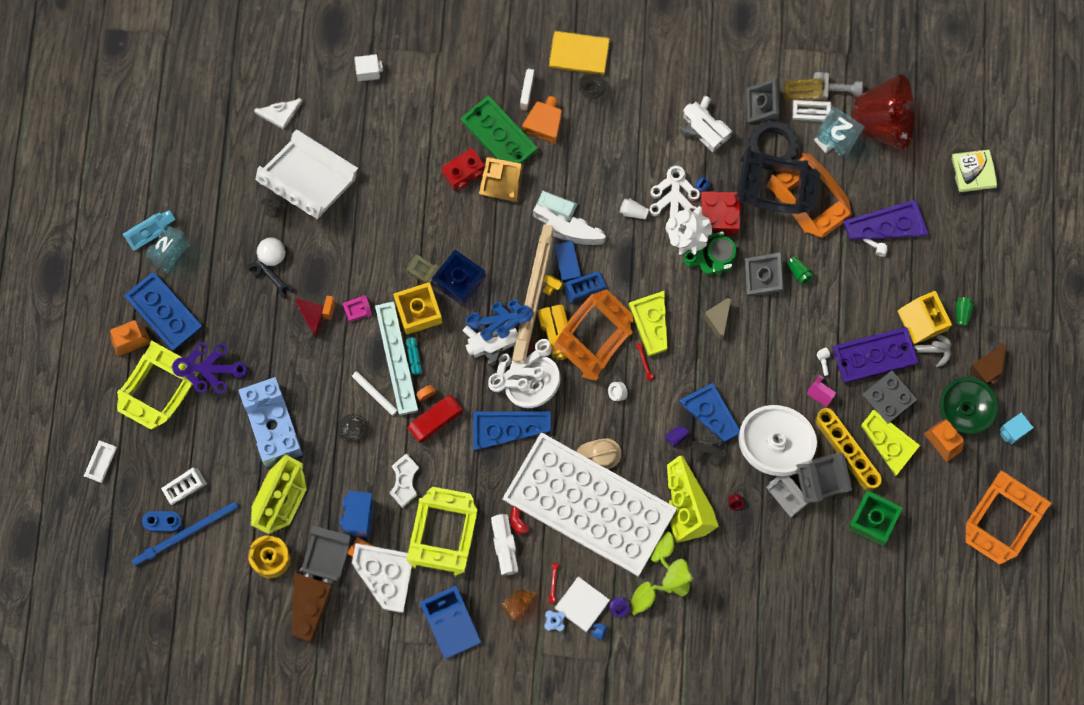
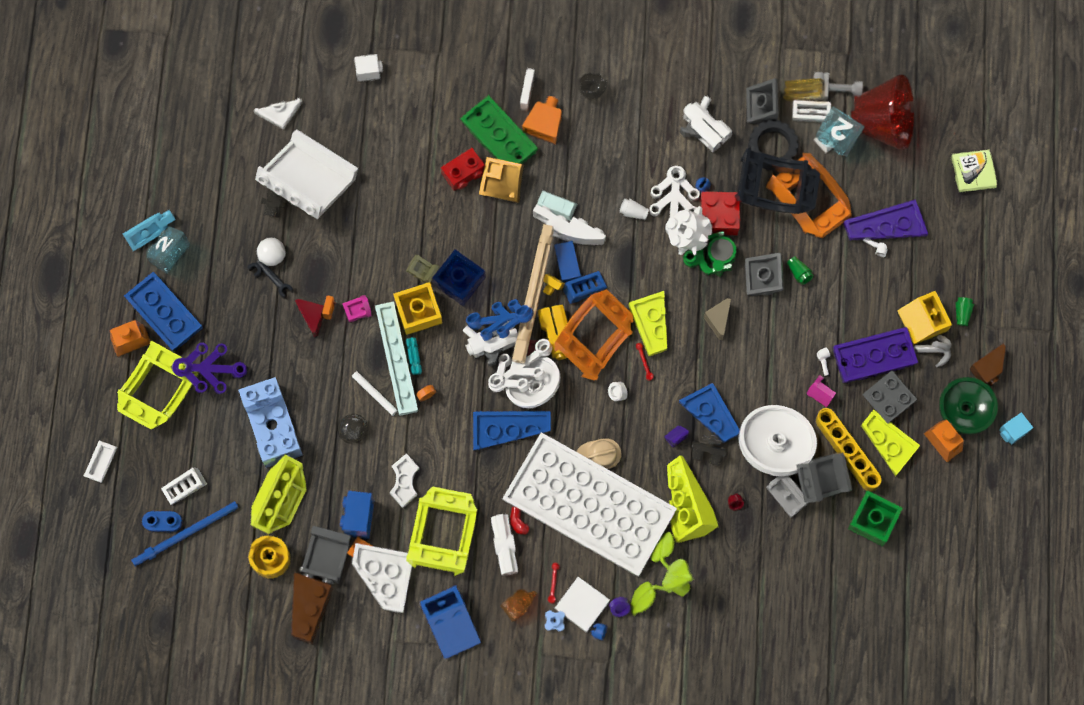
(435, 418): red beam -> none
(579, 53): yellow tile -> none
(1020, 495): orange wedge -> none

